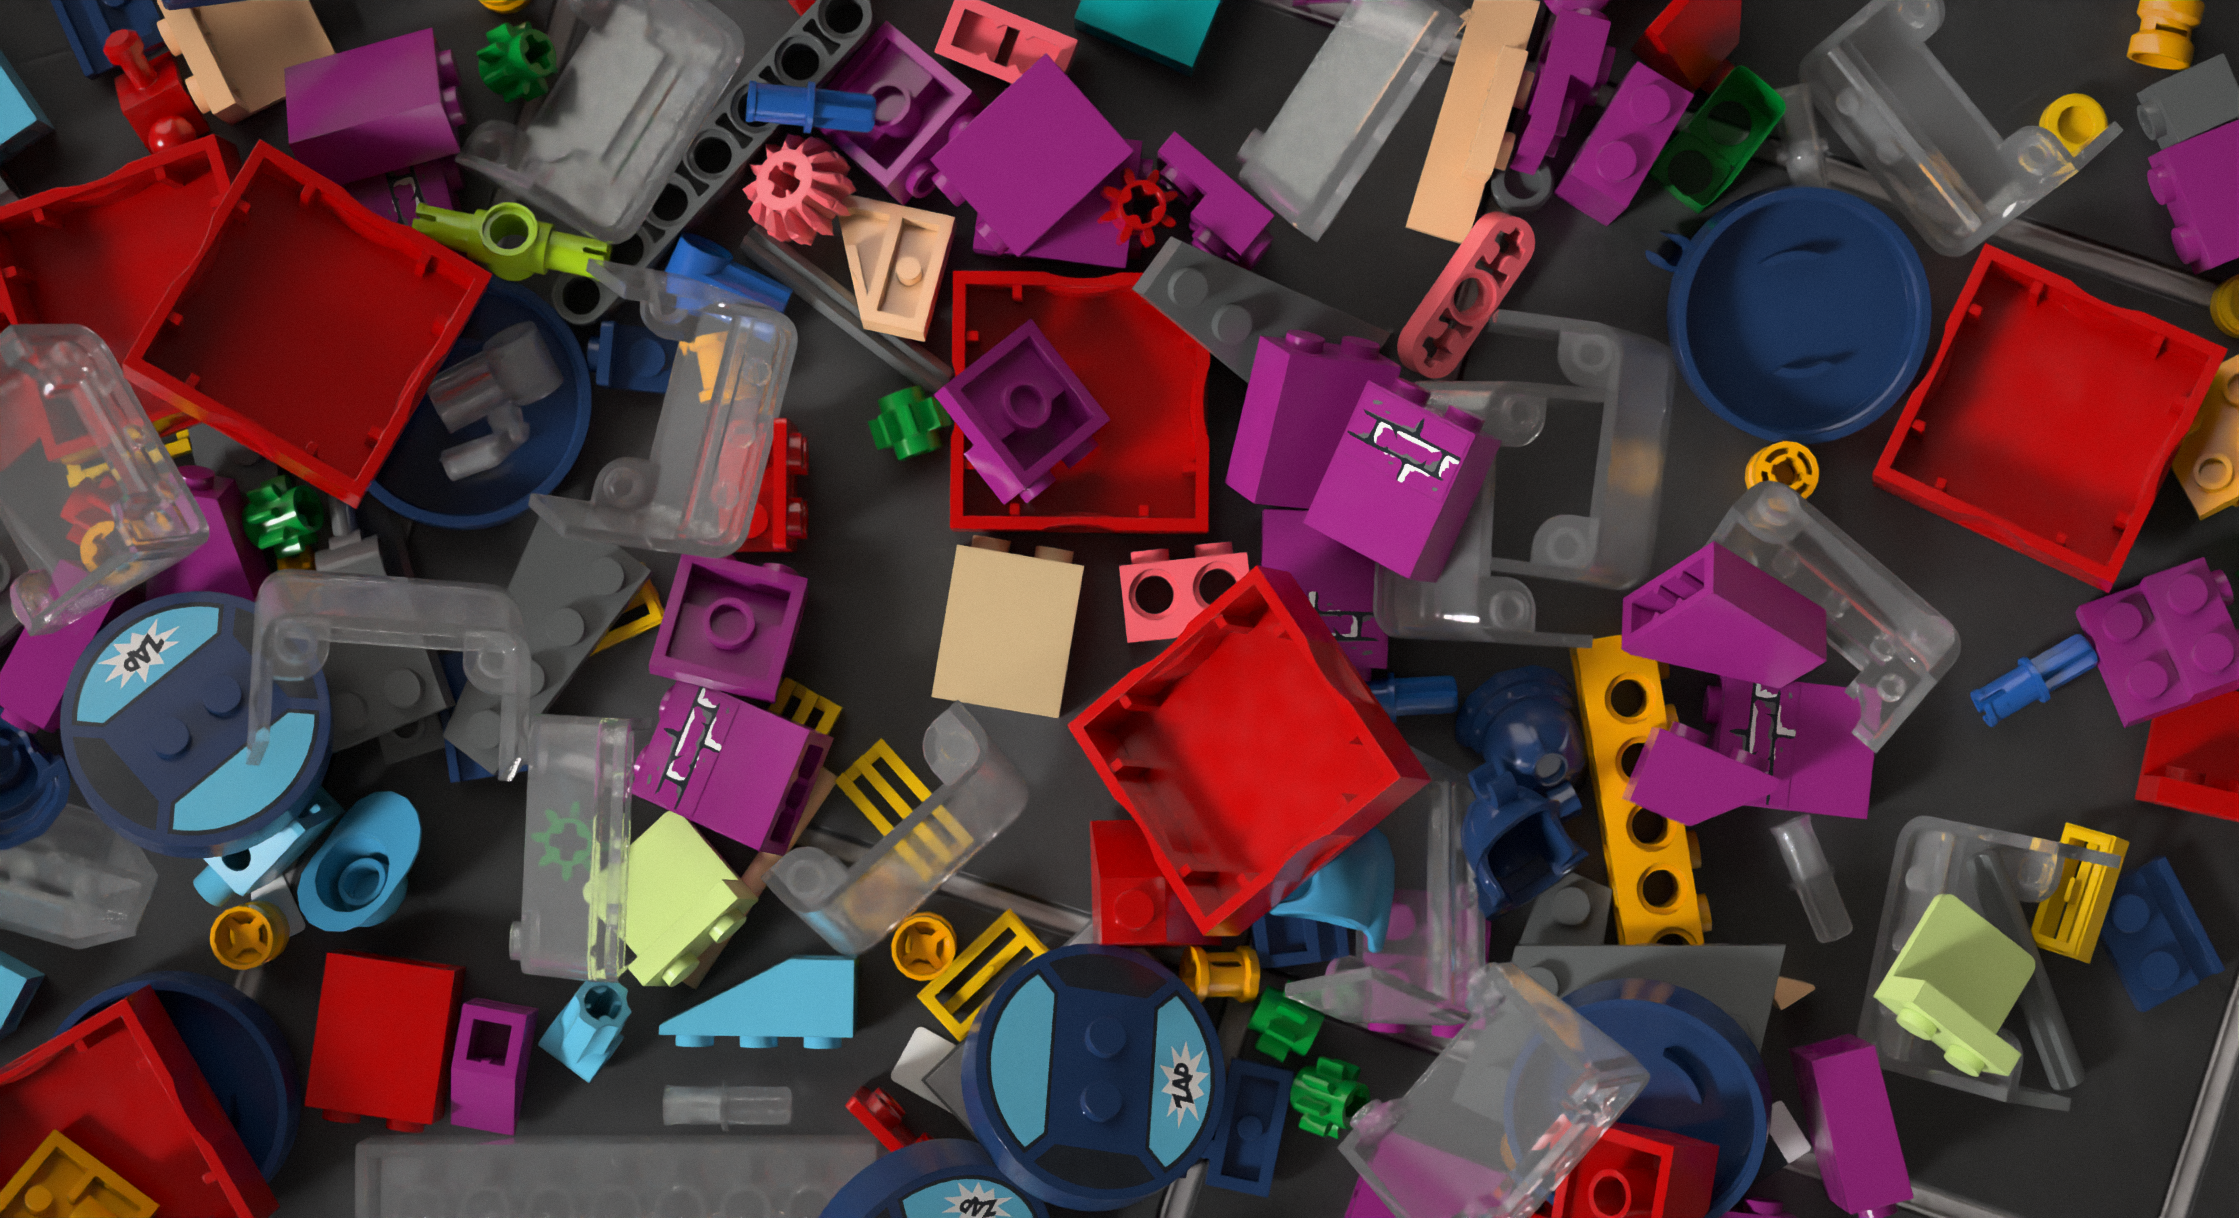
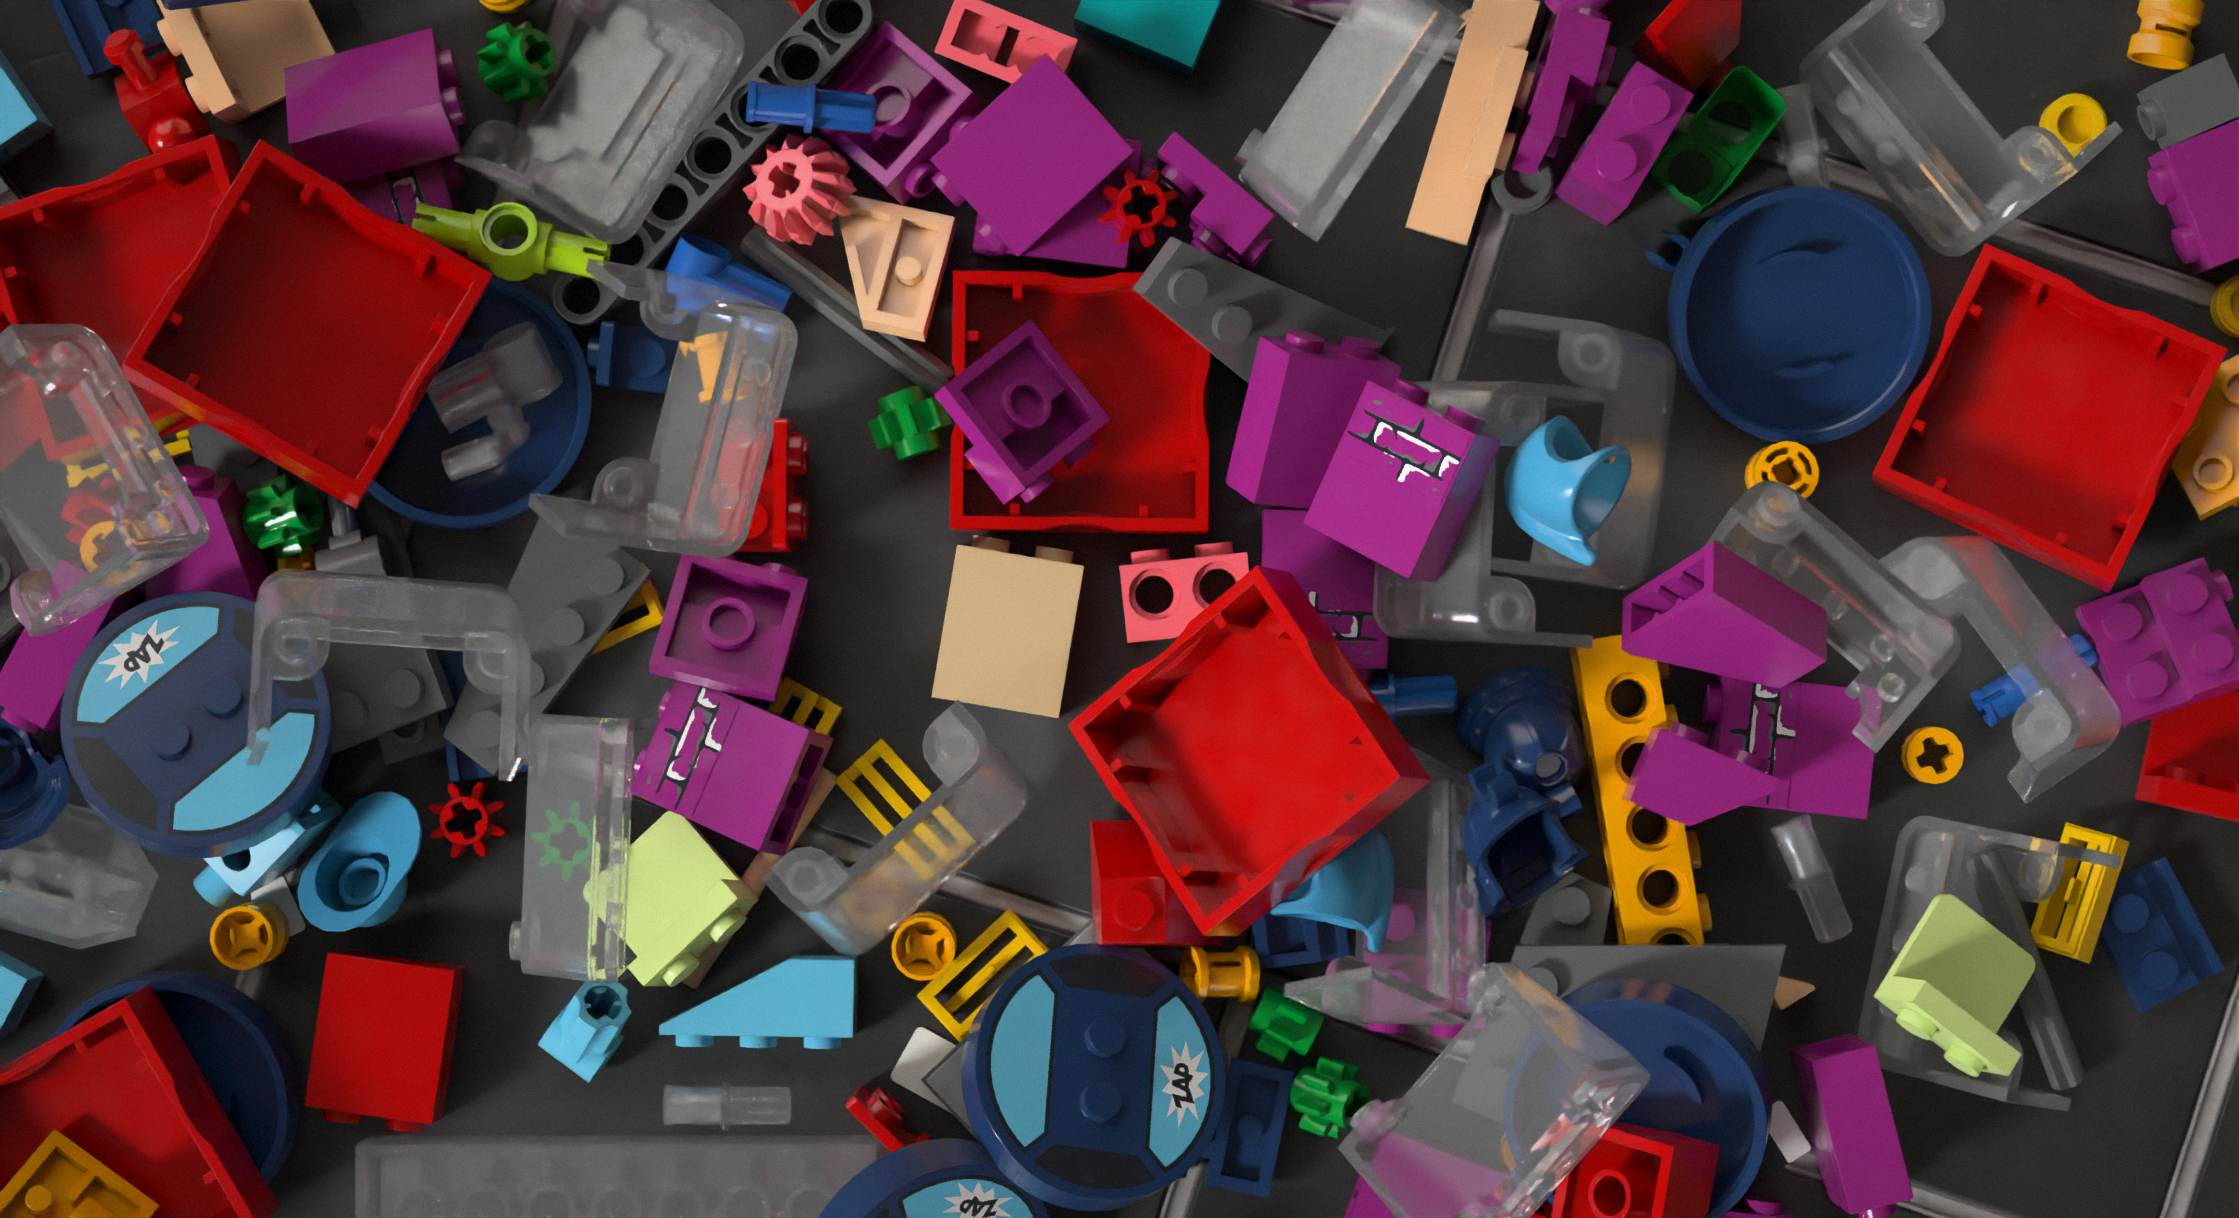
(484, 828): none -> red gear
(491, 1064): magenta slope -> none
(1492, 288): coral beam -> none
(1563, 488): none -> dark azure piece
(1914, 747): none -> light orange bush
(2067, 706): none -> clear windscreen

